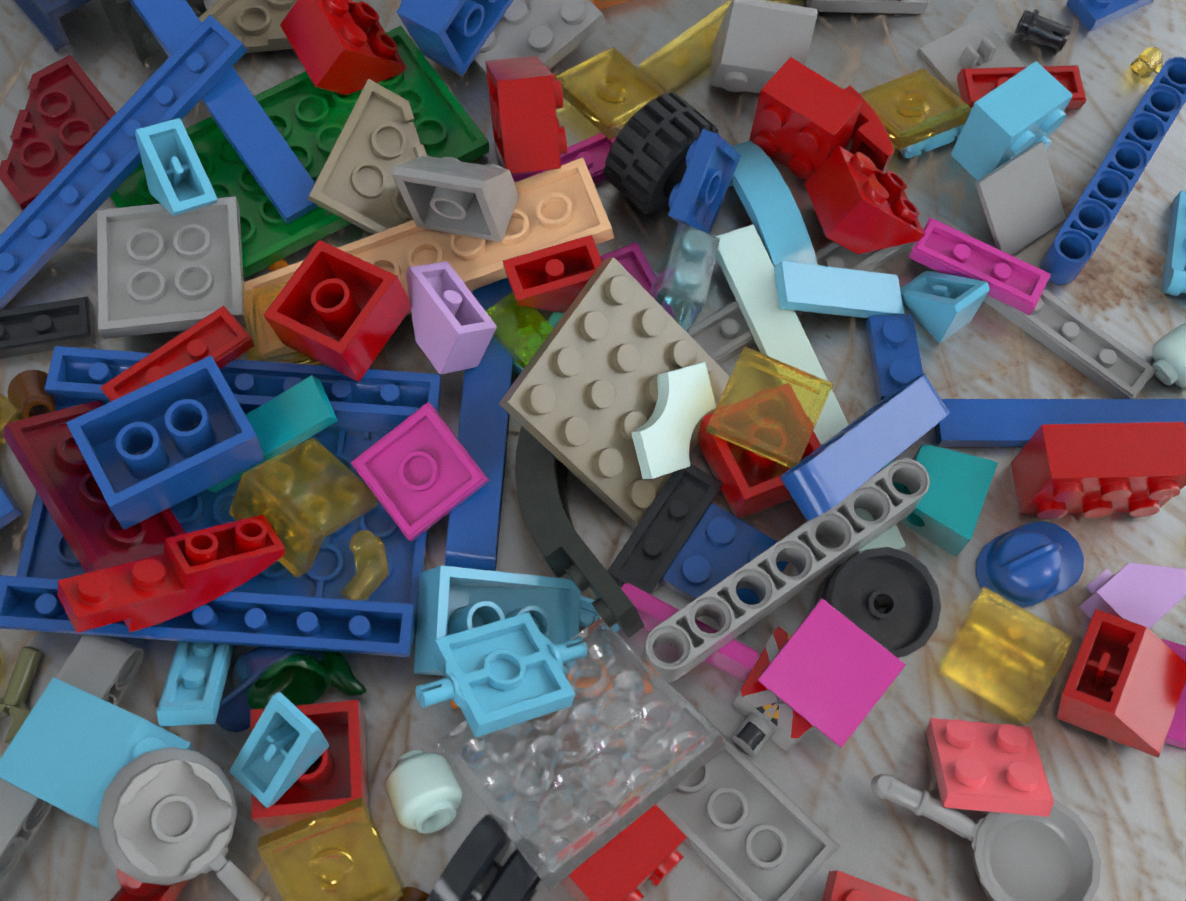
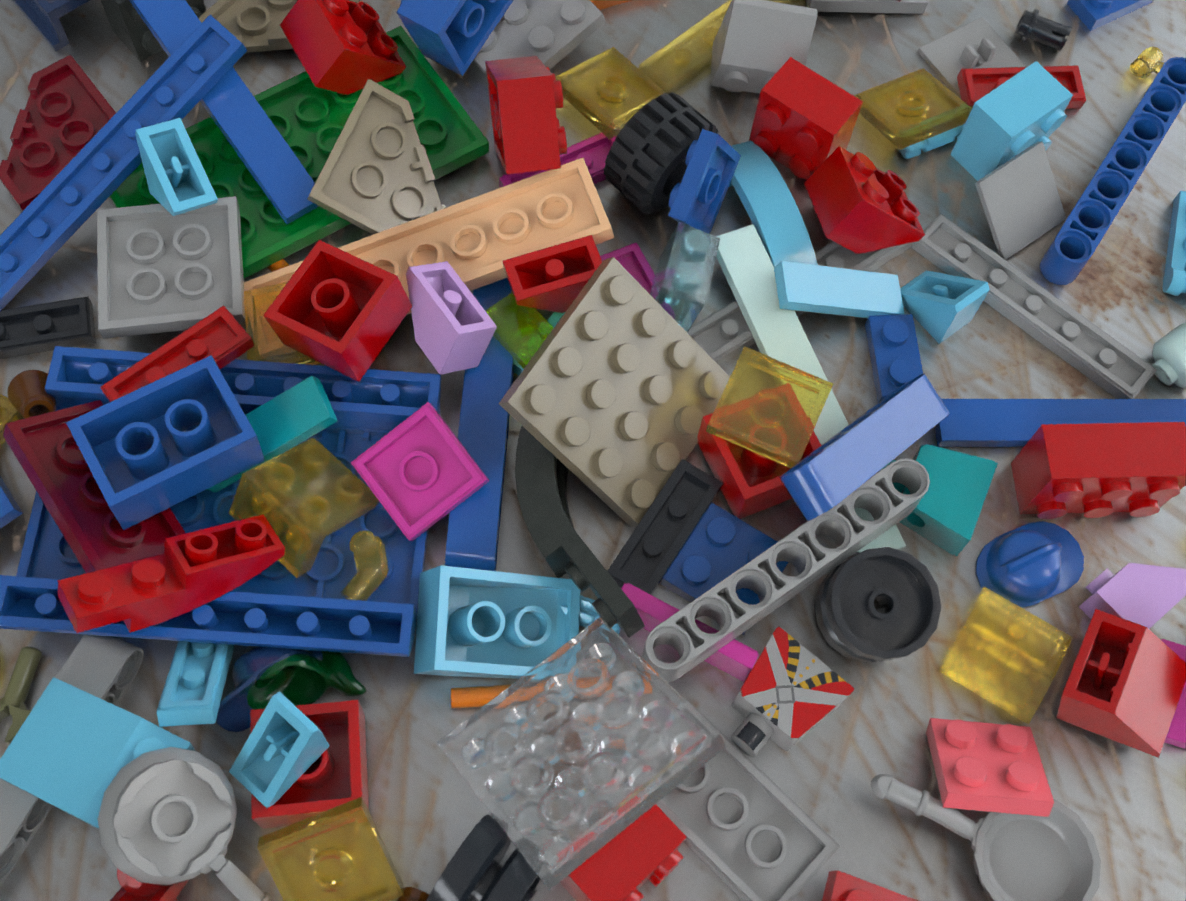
(423, 791): light aqua head -> none
(458, 196): light grey slope -> none
(502, 673): medium azure plate -> none
(665, 438): light aqua tile -> none
(831, 672): dark pink tile -> none
(870, 135): red slope -> none
(964, 256): dark pink tile -> none

